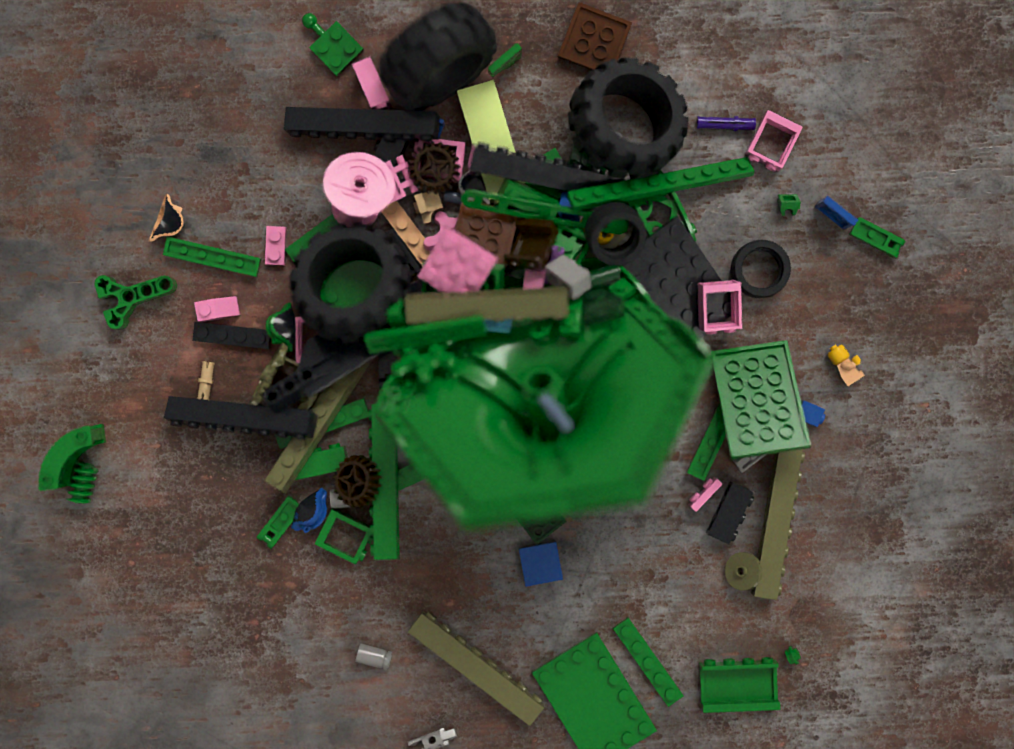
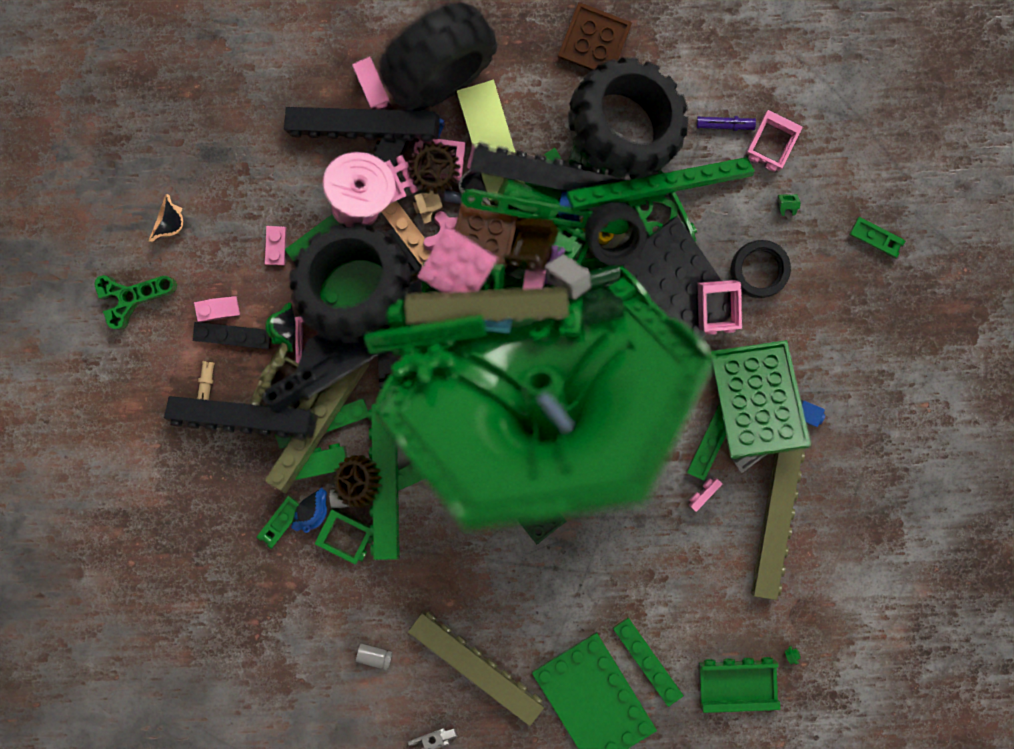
(61, 457): green fence -> none
(83, 483): green piece -> none
(212, 256): green plate -> none
(334, 46): green plate -> none
(506, 60): green tile -> none
(540, 563): blue tile -> none
(730, 513): black brick -> none
(752, 571): olive plate -> none
(836, 213): blue tile -> none
(847, 368): piece -> none

